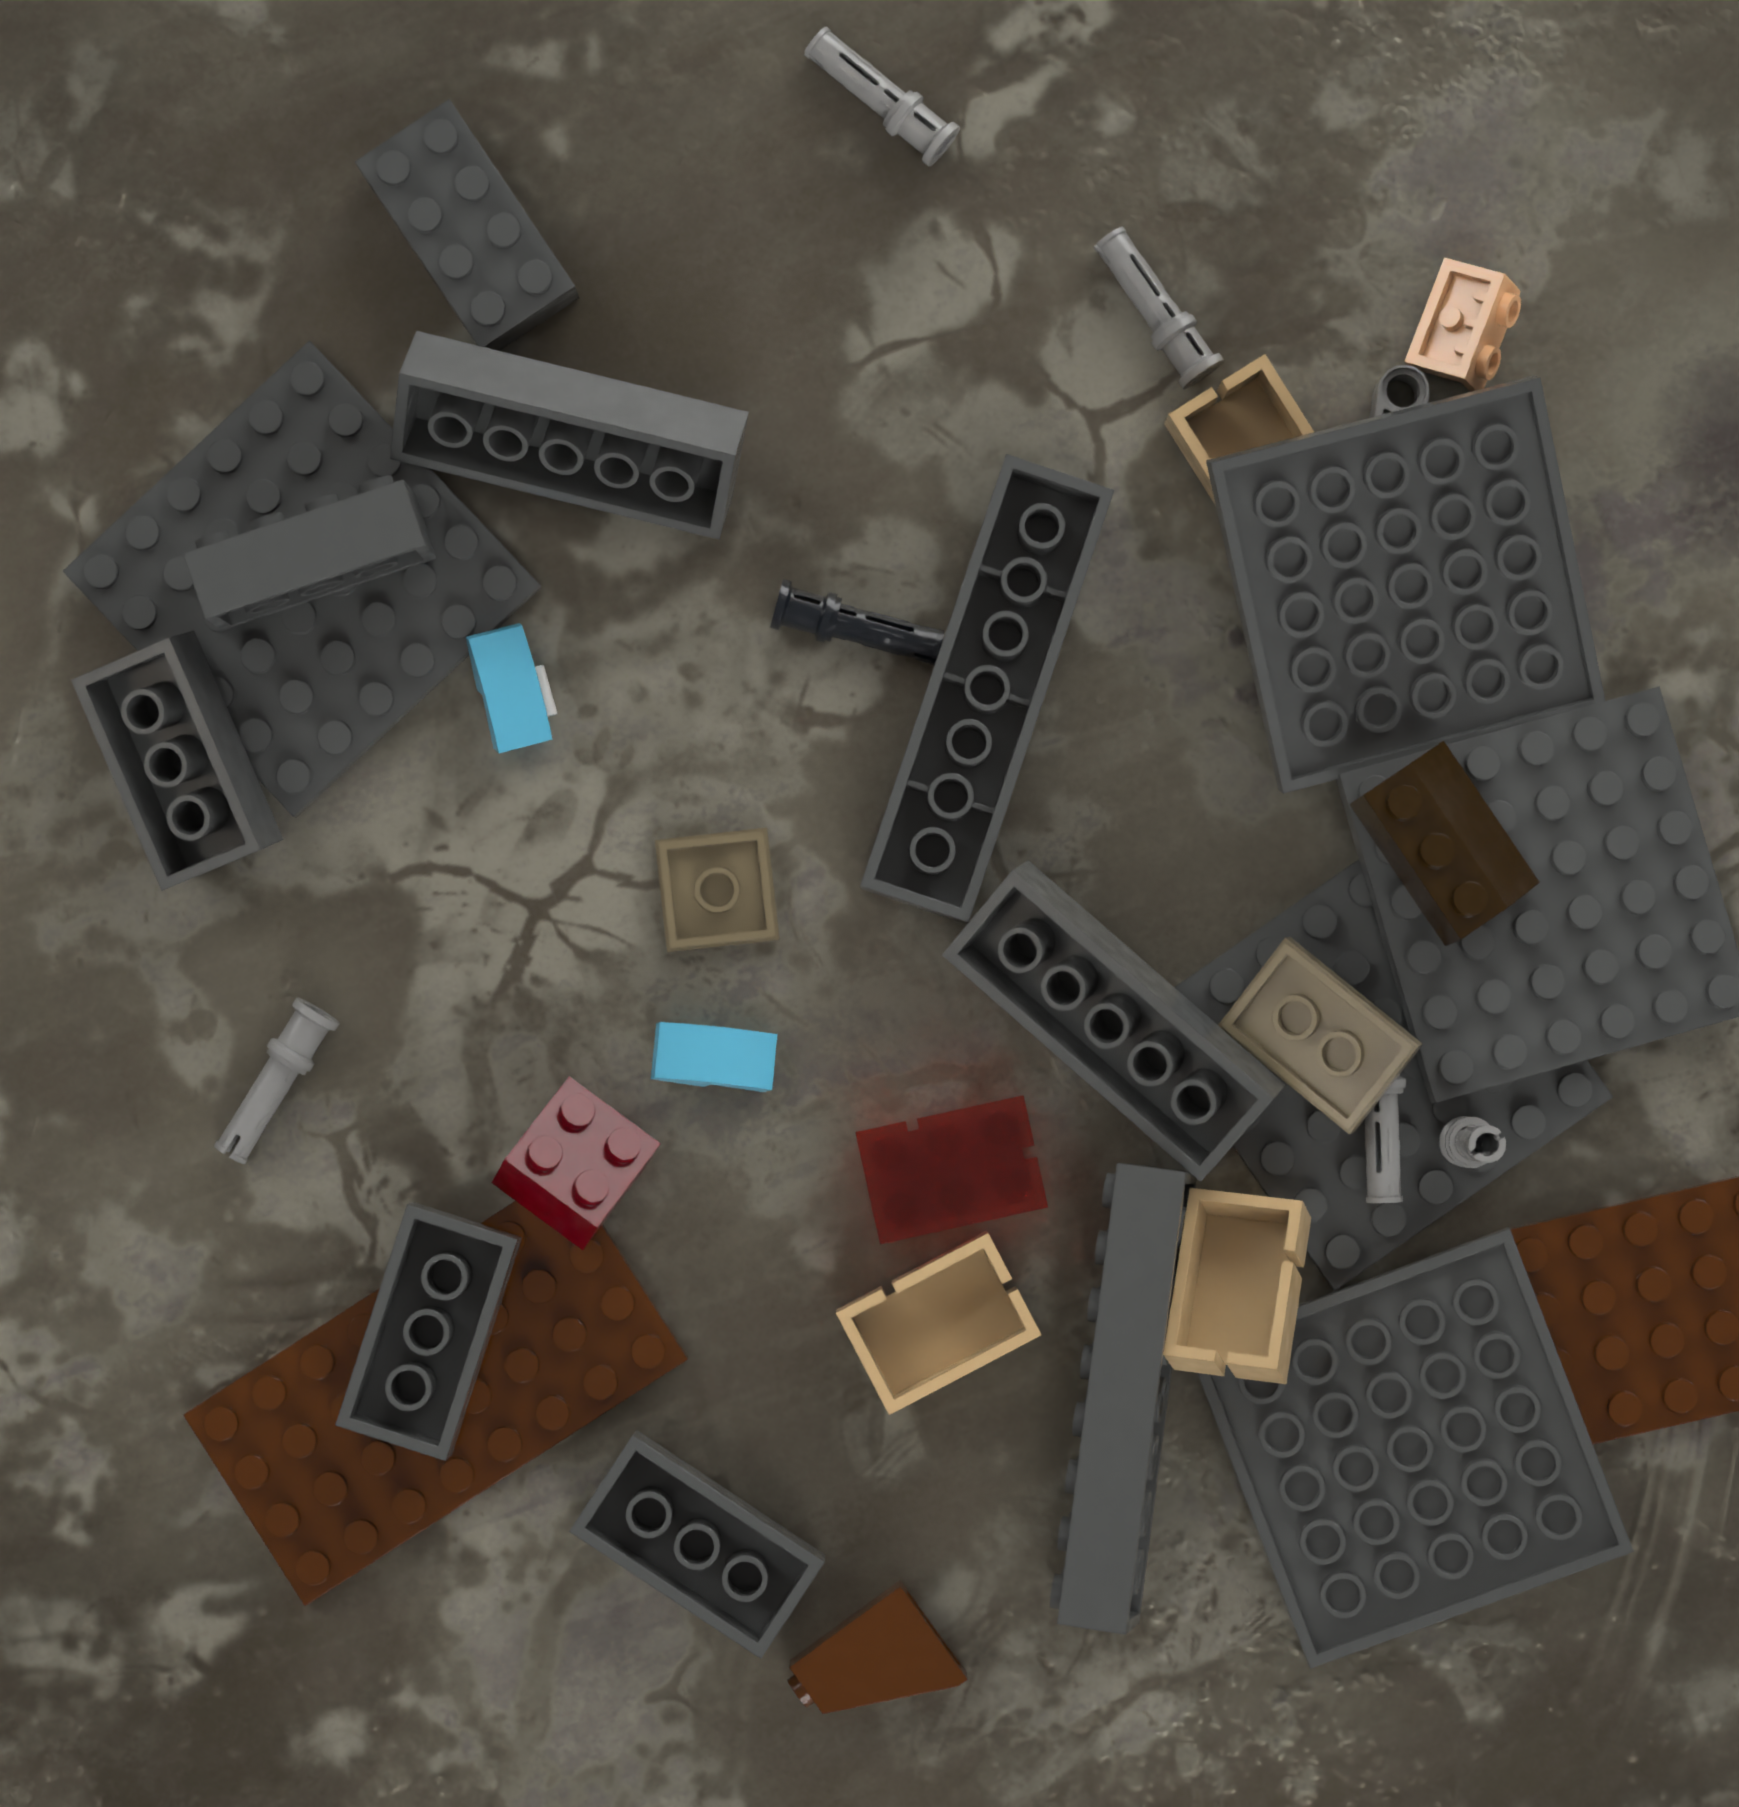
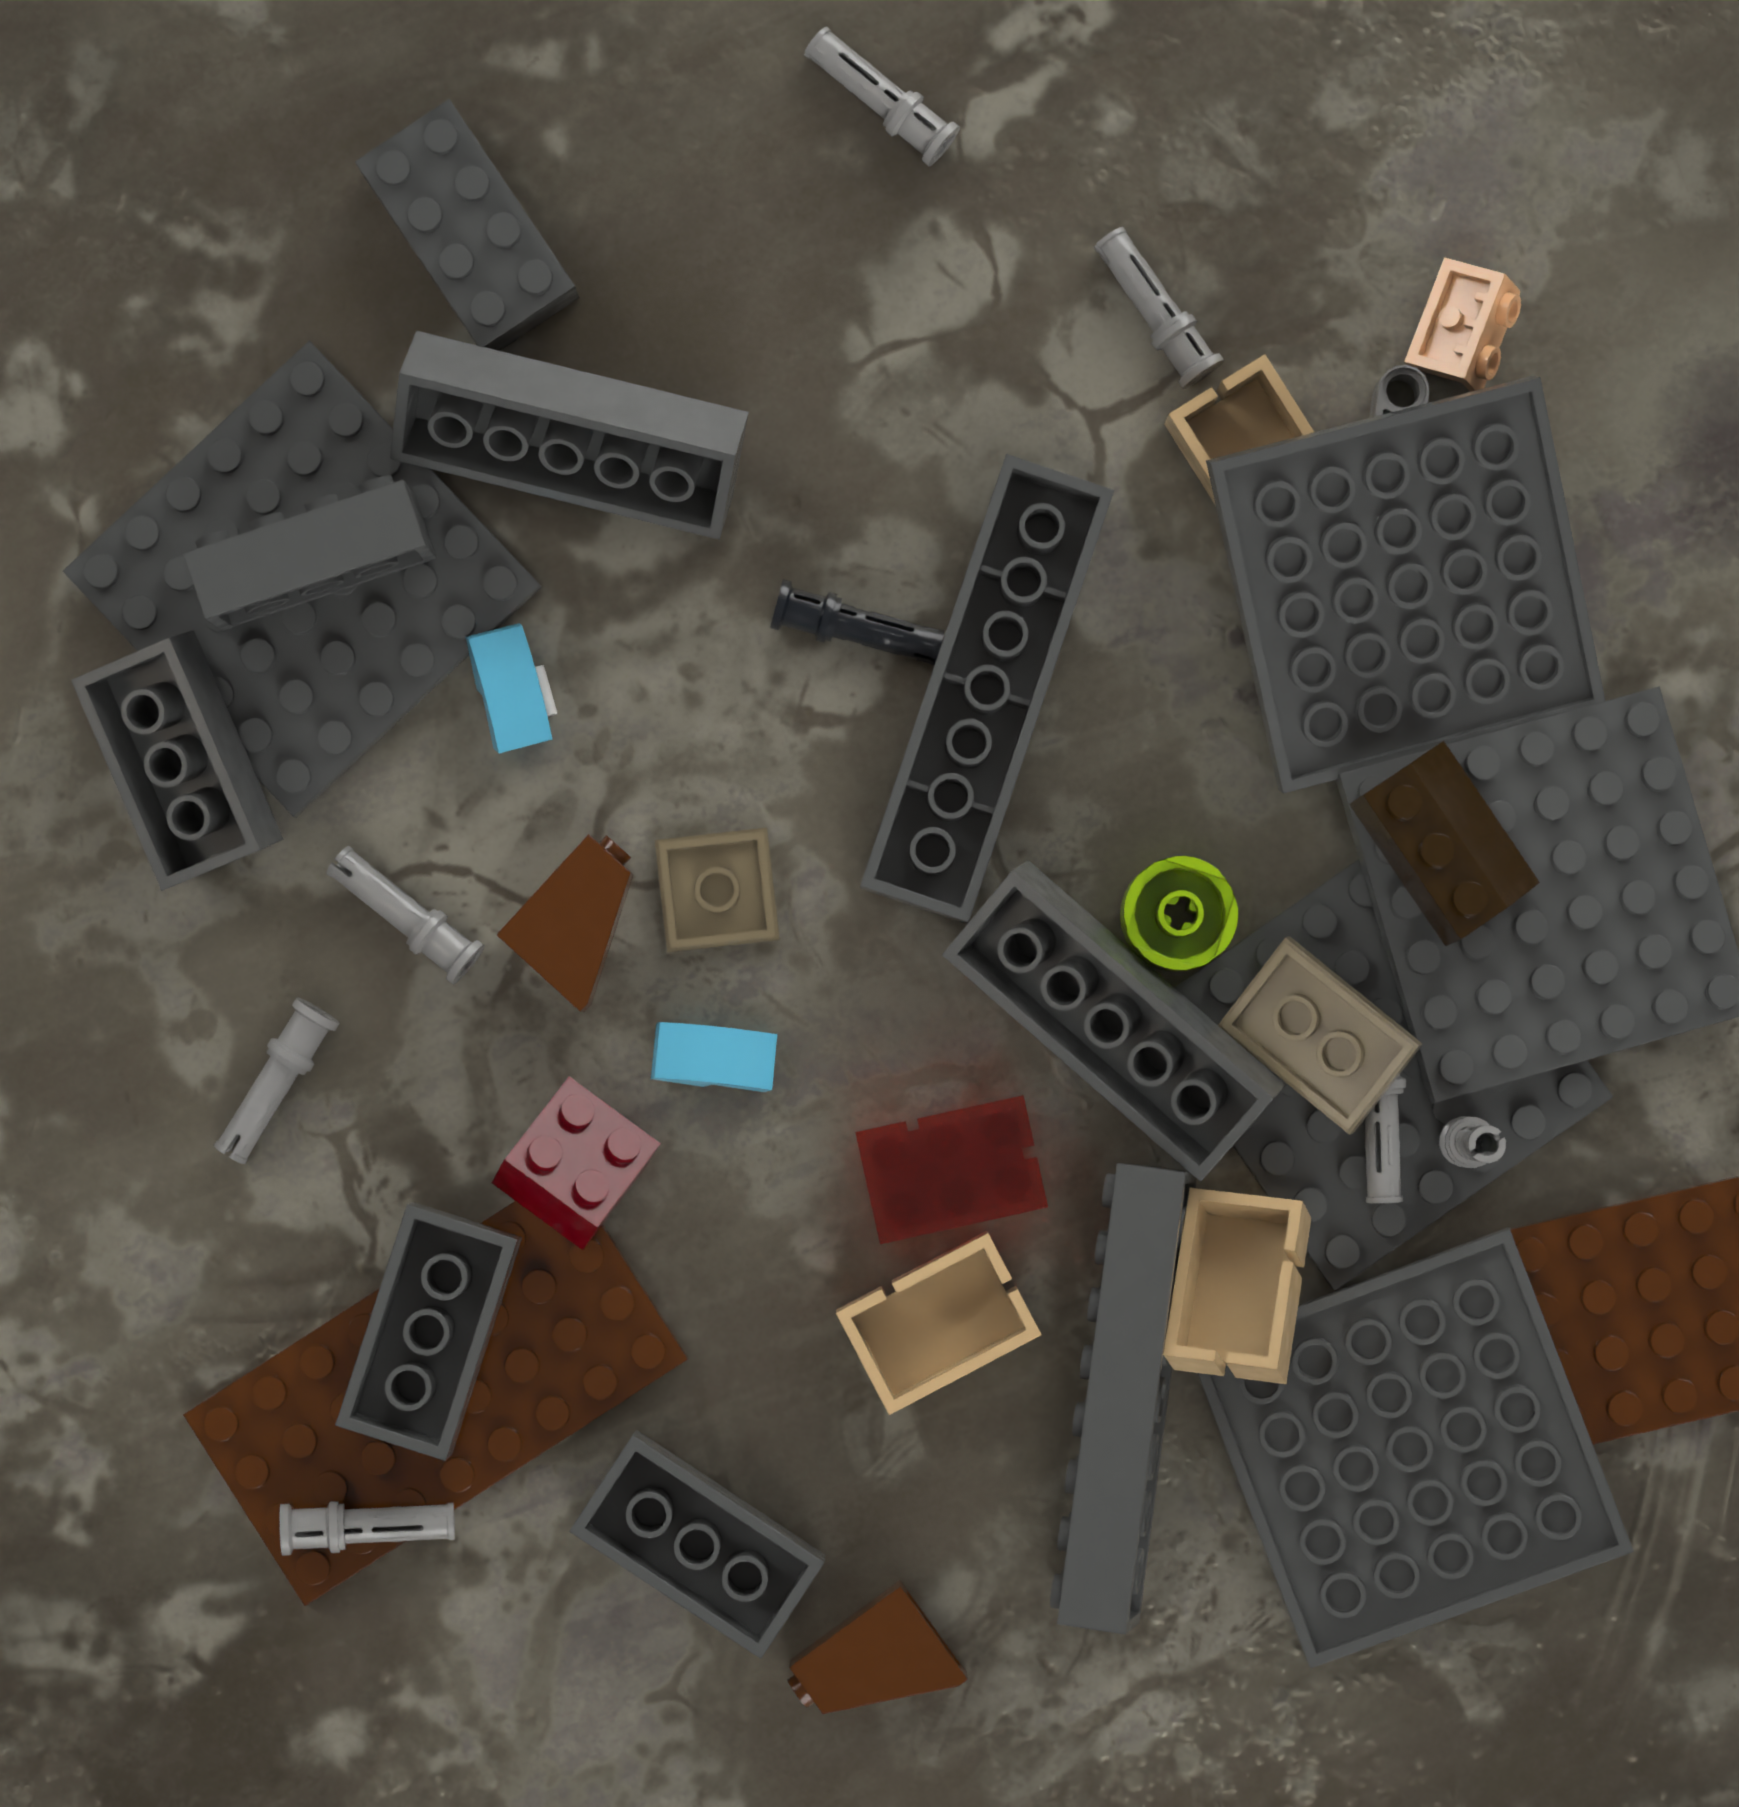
(336, 1526): none -> light grey pin
(425, 930): none -> light grey pin
(573, 919): none -> reddish brown slope
(1207, 899): none -> lime brick

